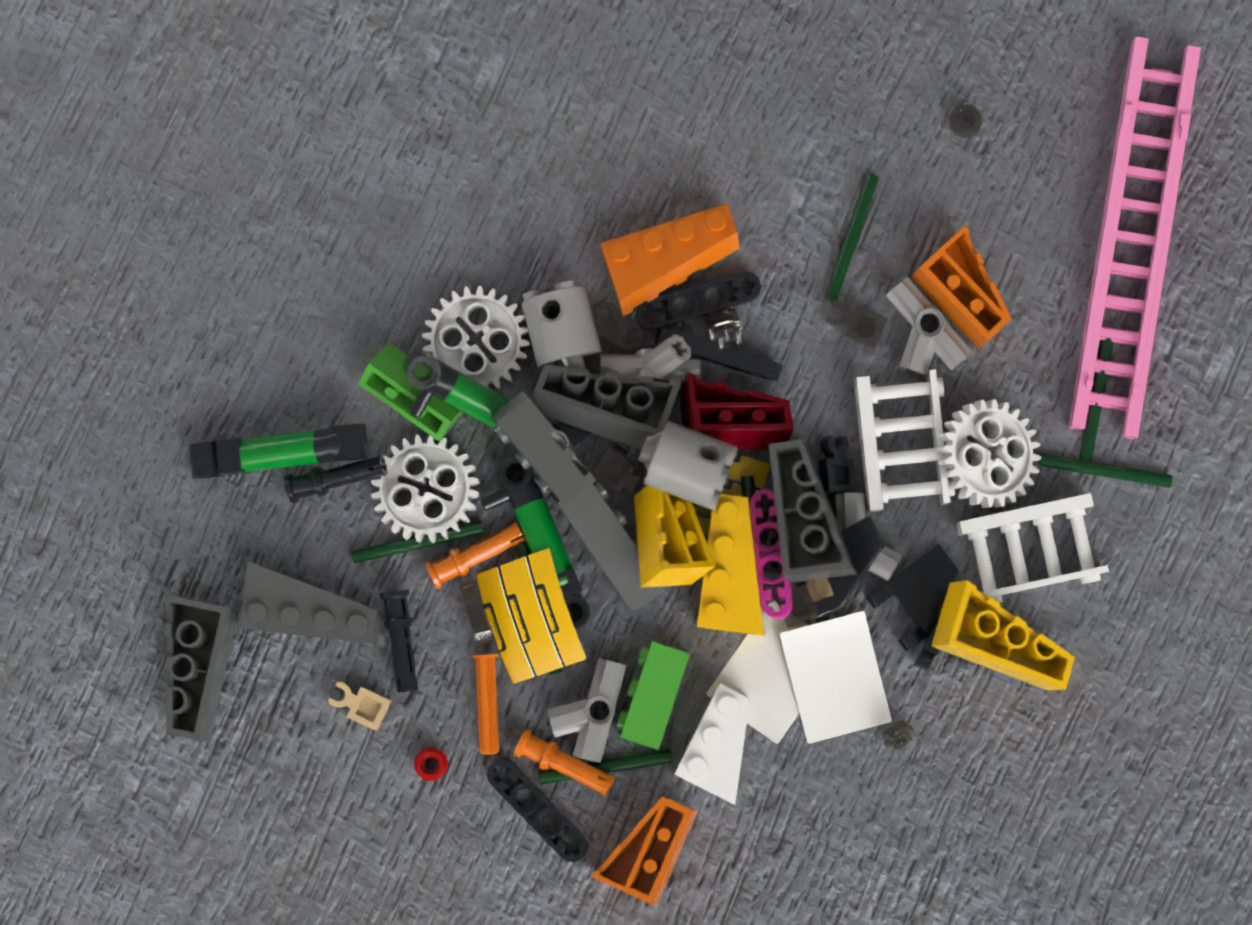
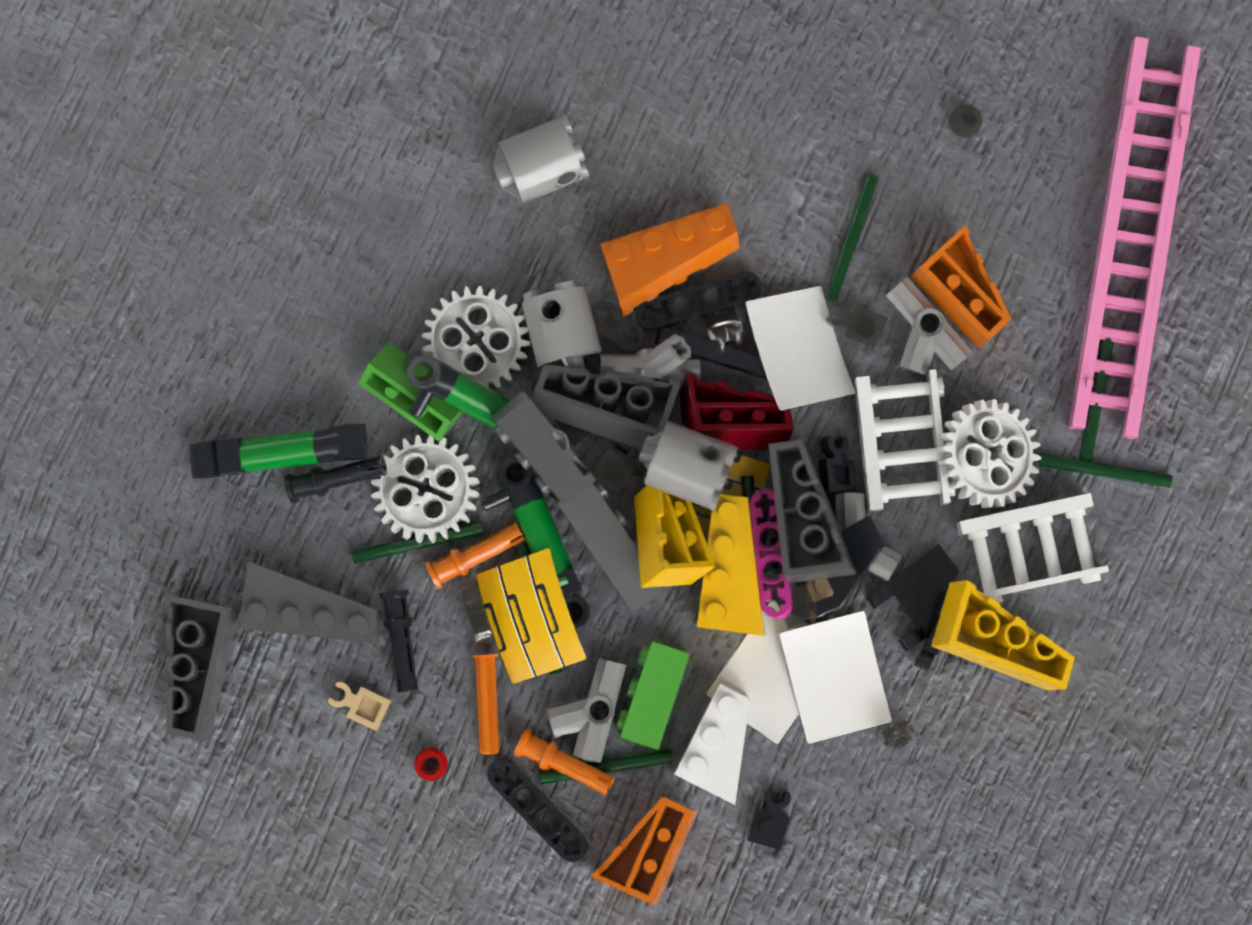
(539, 160): none -> light grey cylinder
(768, 824): none -> black plate
(799, 348): none -> white sticker

